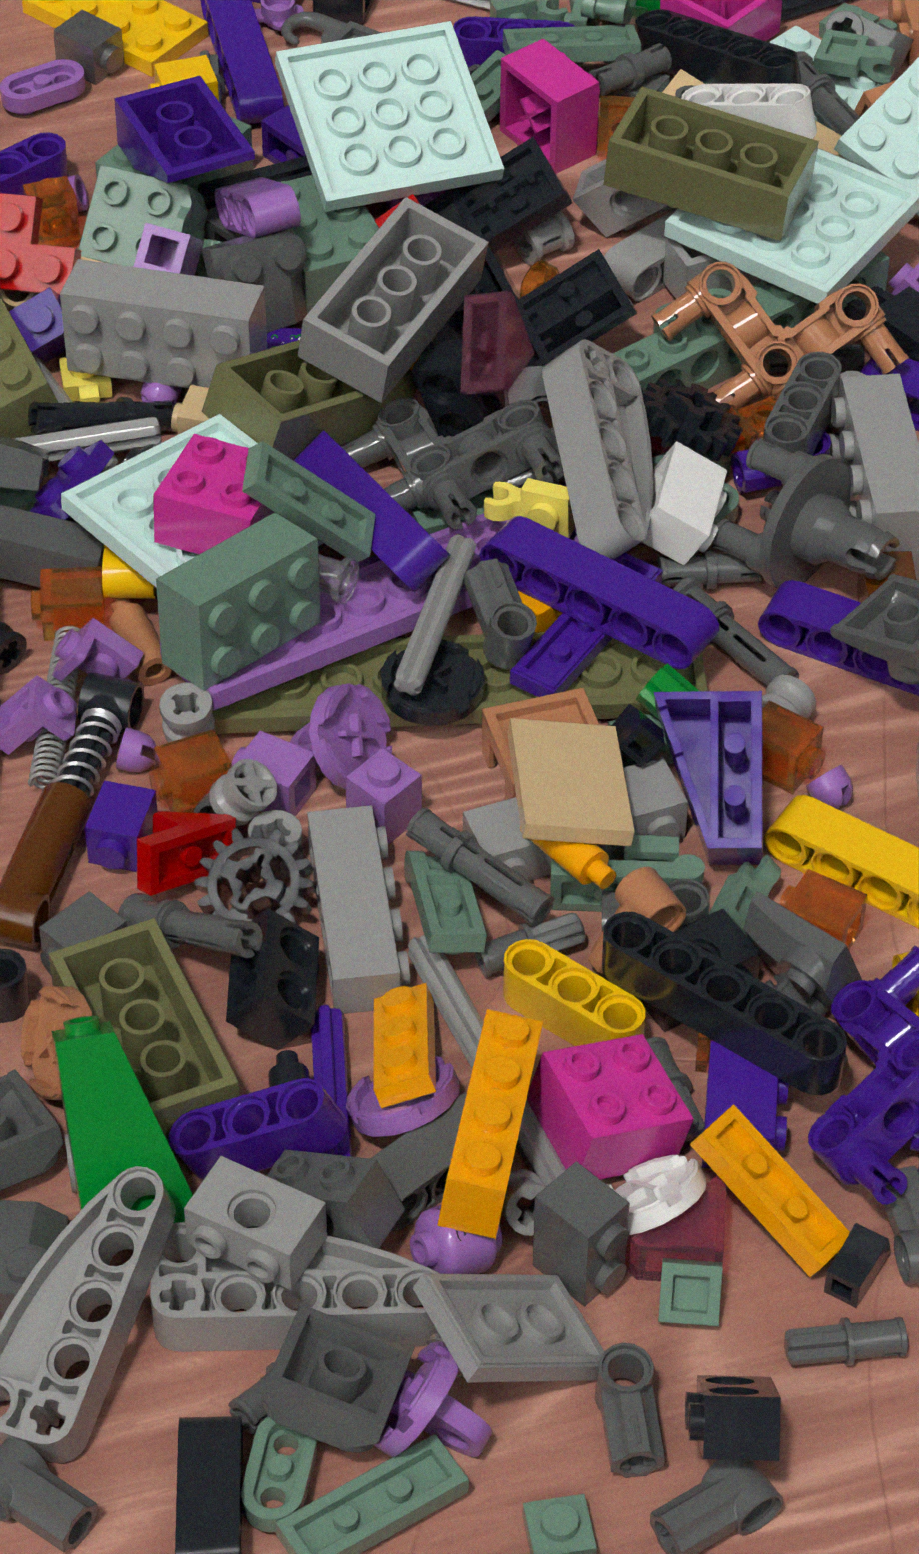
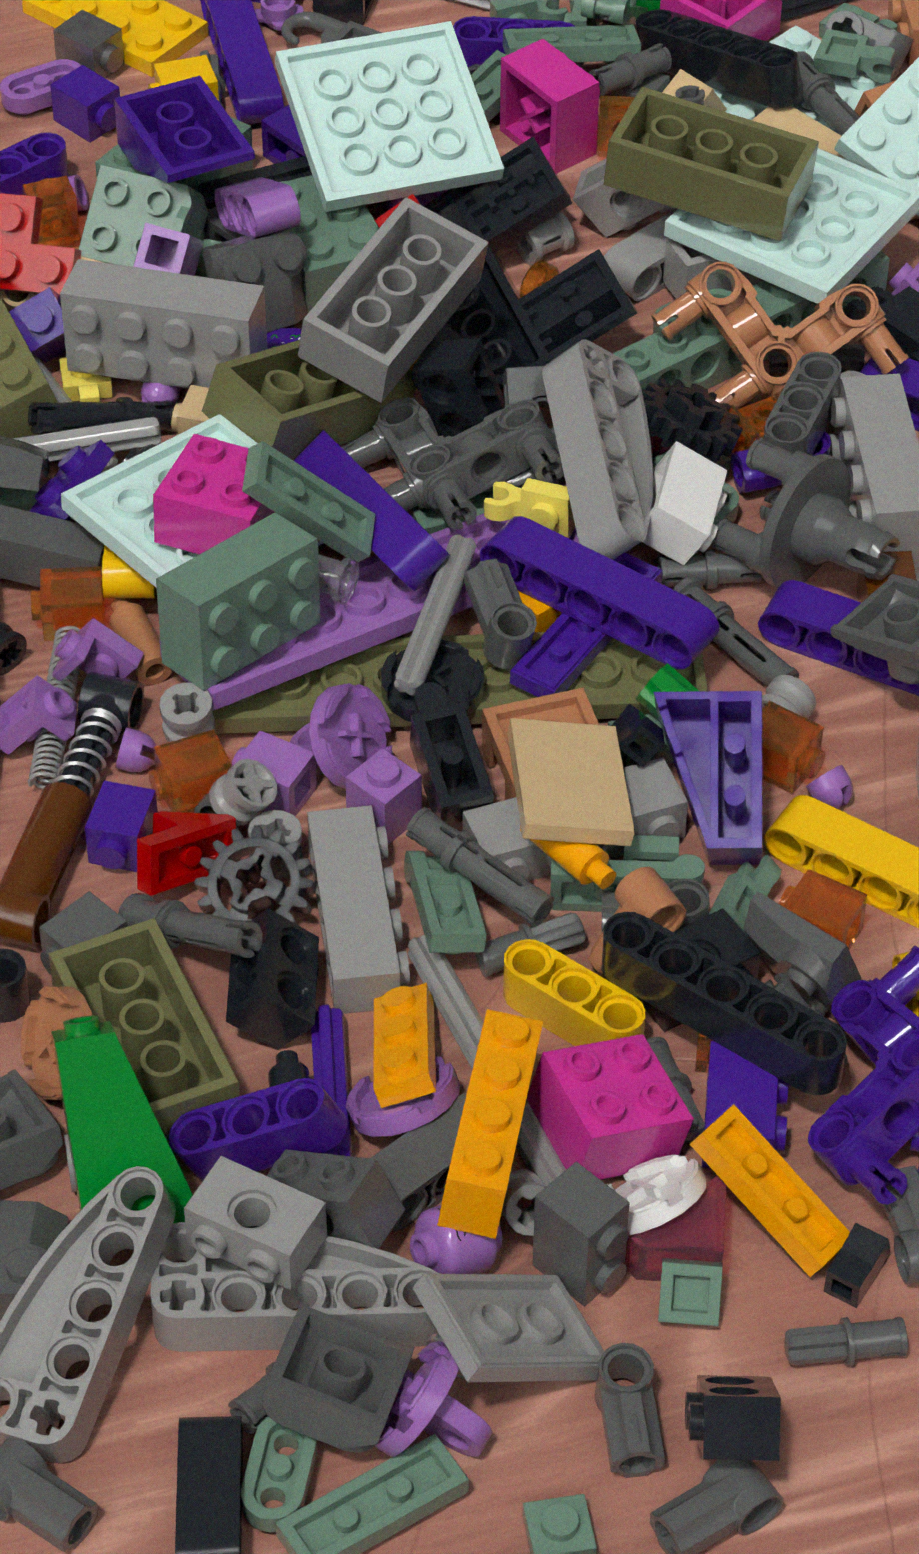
(84, 103): none -> dark purple brick
(447, 756): none -> black brick
(493, 343): clear pink slope -> none
(775, 105): white beam -> none

